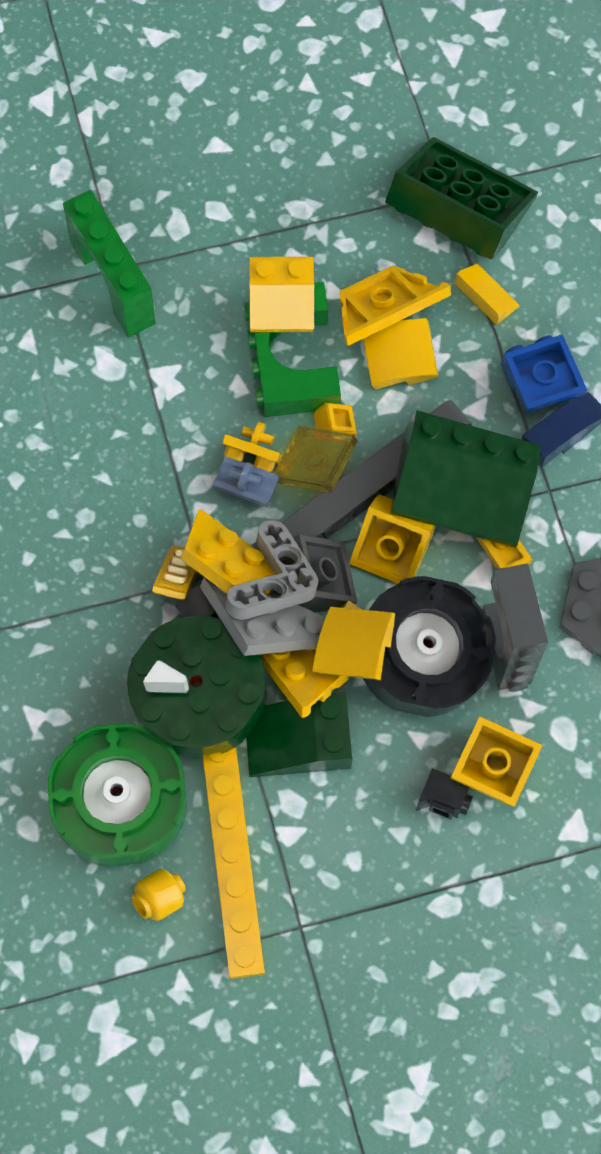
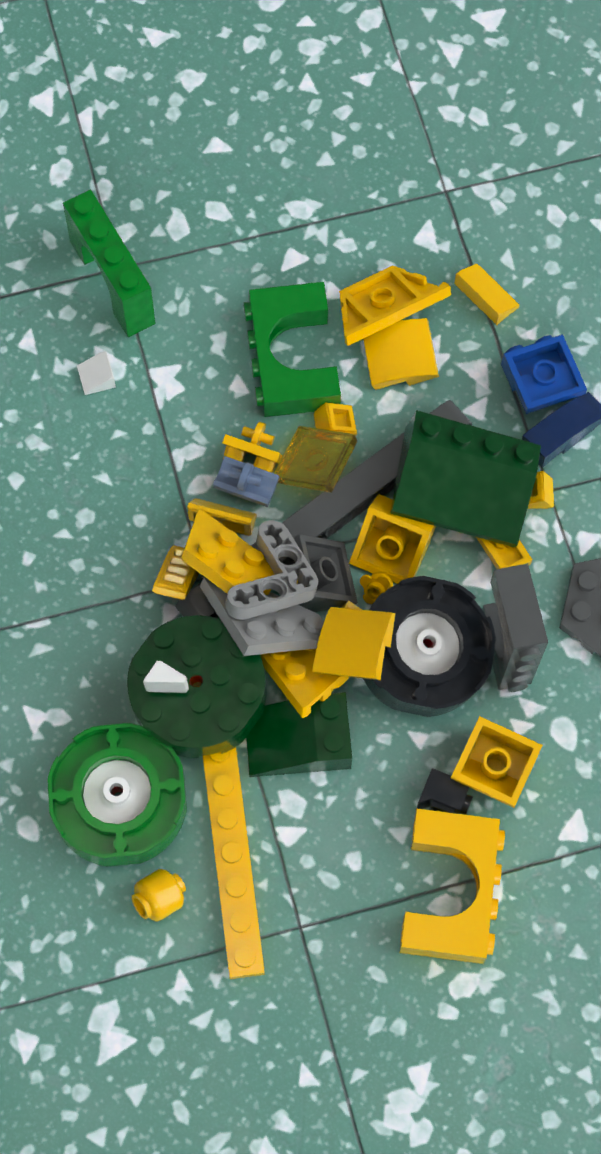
(96, 374): none -> white slope
(232, 518): none -> yellow slope
(281, 294): yellow slope -> none
(376, 581): none -> yellow plate
(460, 197): dark green slope -> none
(476, 844): none -> yellow arch
(542, 493): none -> yellow slope

